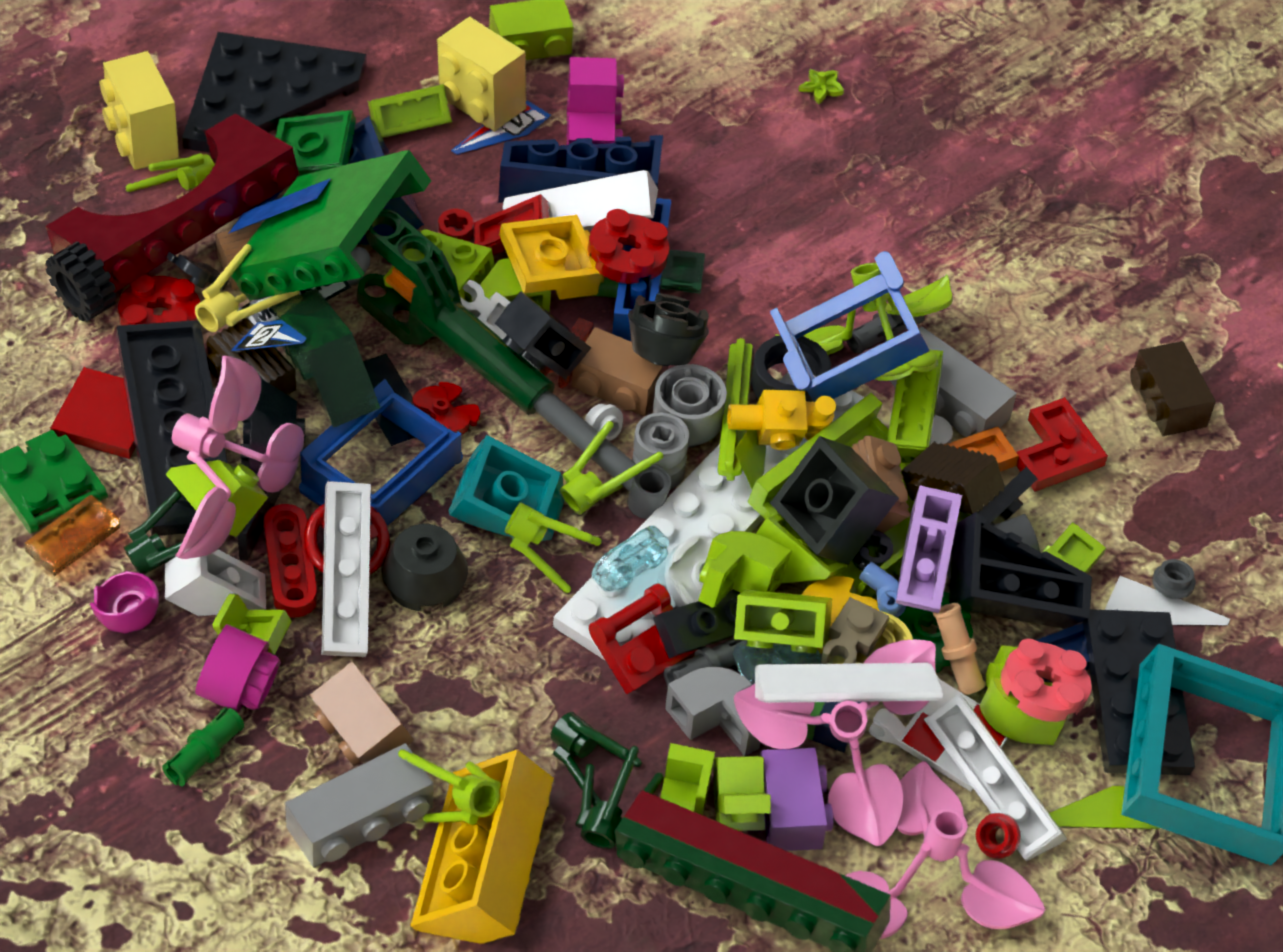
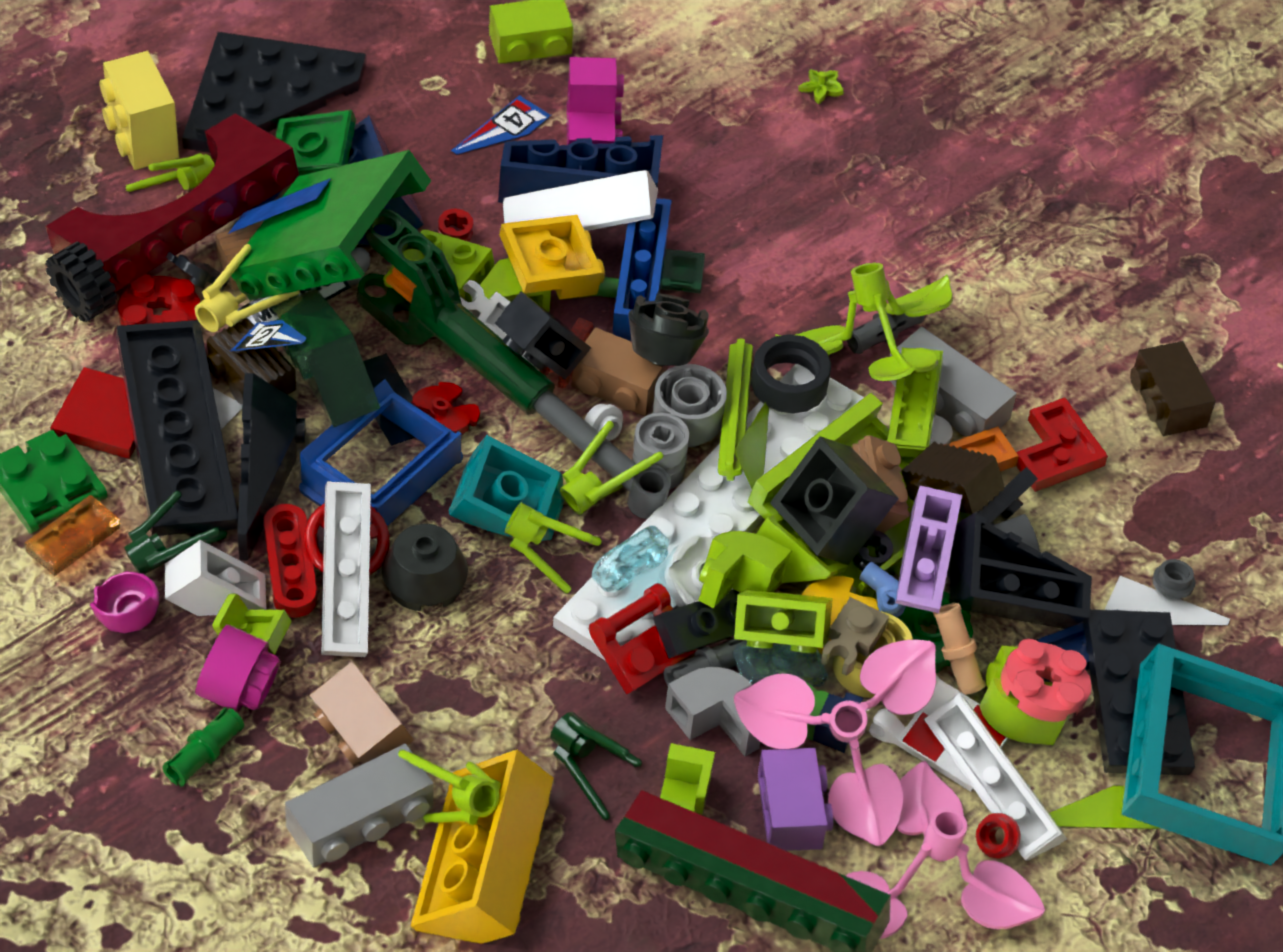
(205, 438): bright pink plant -> none
(240, 480): lime slope -> none
(410, 111): lime plate -> none
(482, 73): light yellow brick -> none
(488, 229): red tile -> none
(601, 821): dark green plant -> none
(622, 229): red plate -> none
(740, 792): lime brick -> none
(782, 417): yellow piece -> none
(846, 682): white slope -> none
(870, 363): piece -> none
(1077, 548): lime bracket -> none

